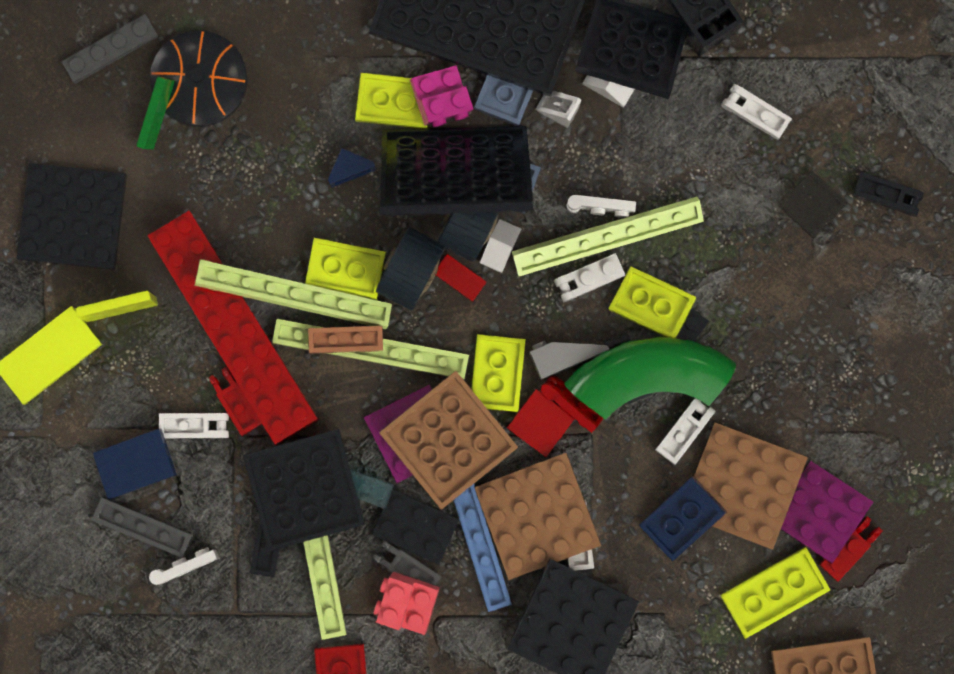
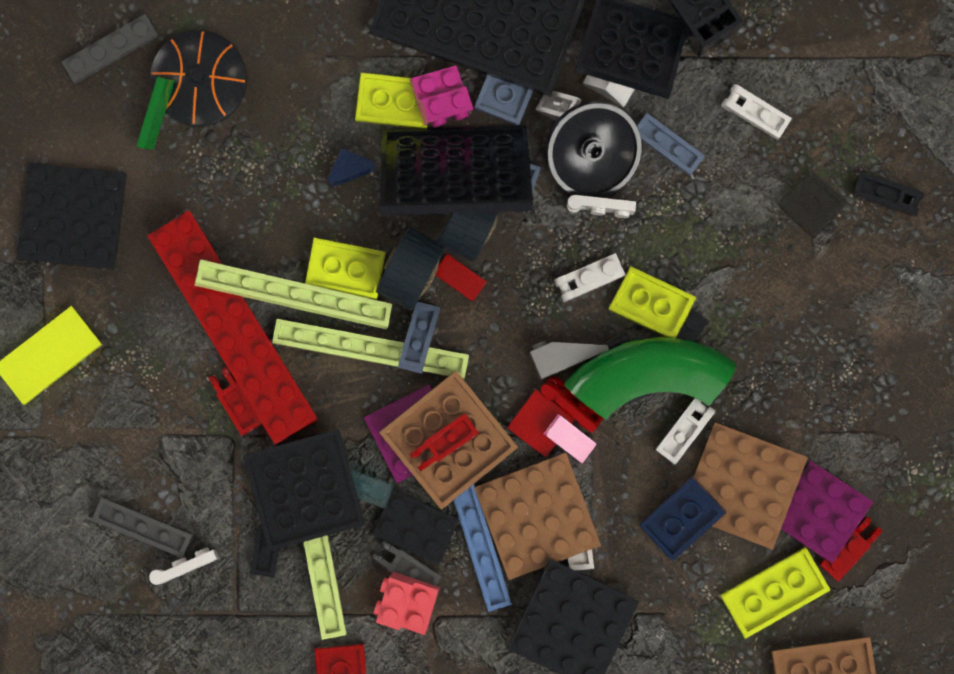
(116, 306): neon yellow tile -> none
(134, 464): dark blue tile -> none
(193, 425): white plate -> none
(345, 339): nougat plate -> none
(419, 337): none -> sand blue plate
(446, 440): none -> red hinge
(498, 372): neon yellow tile -> none
(500, 245): white slope -> none
(570, 438): none -> bright pink tile
(593, 149): none -> black dish
(608, 236): yellowish green plate -> none
(669, 145): none -> sand blue plate

